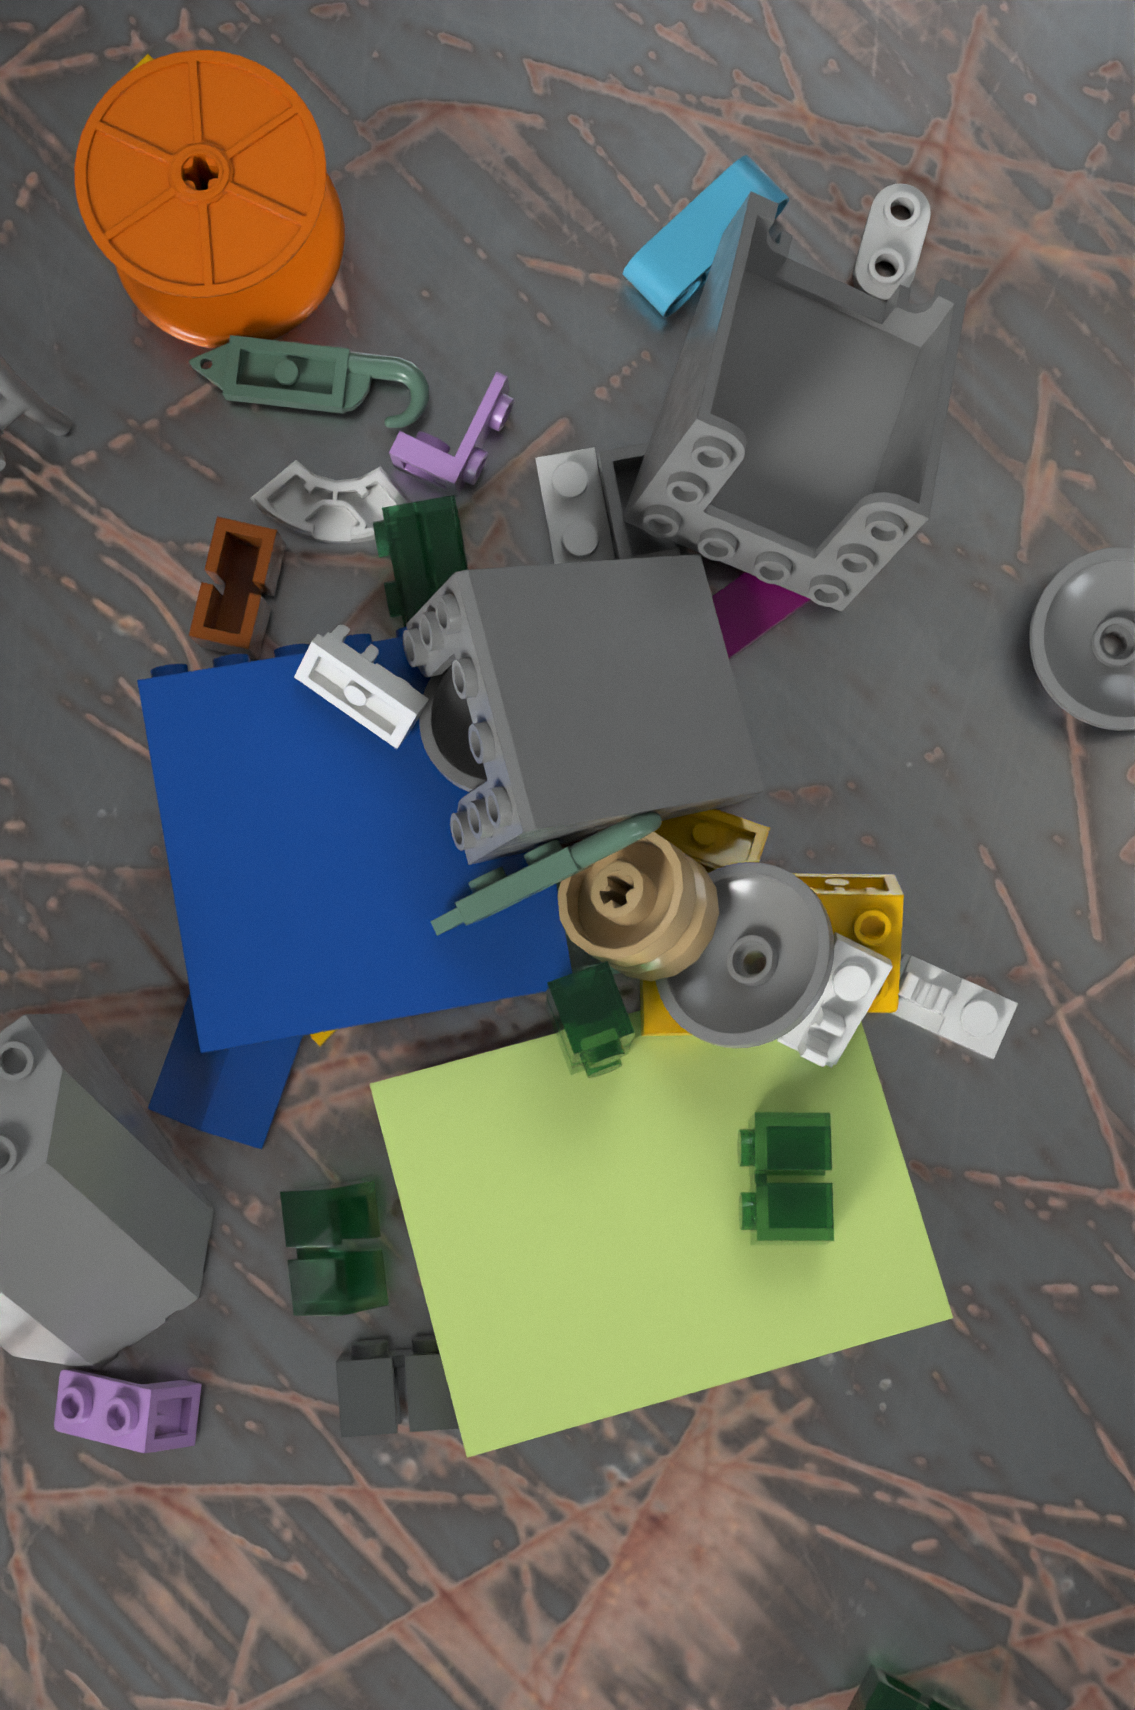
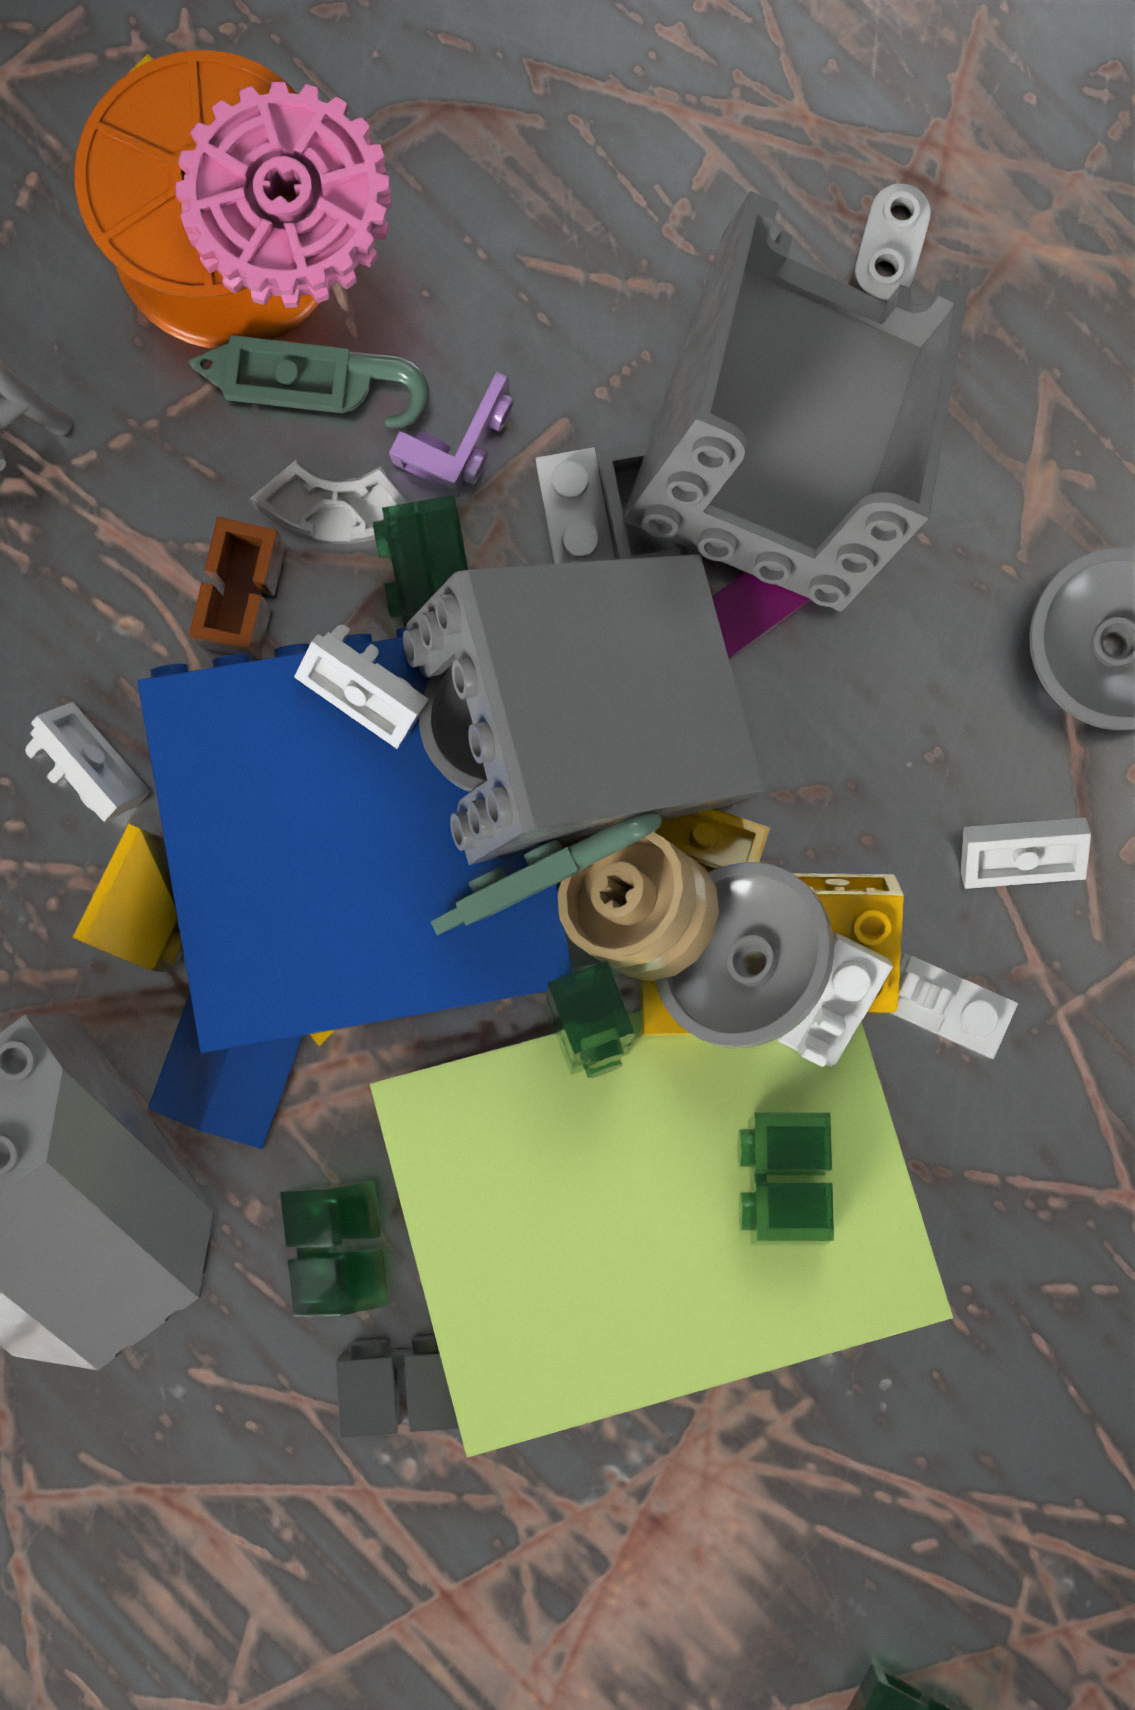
(86, 761): none -> white plate
(127, 1413): lavender bracket -> none
(135, 905): none -> yellow slope
(294, 147): none -> bright pink piece
(682, 252): medium azure beam -> none
(1025, 853): none -> white plate

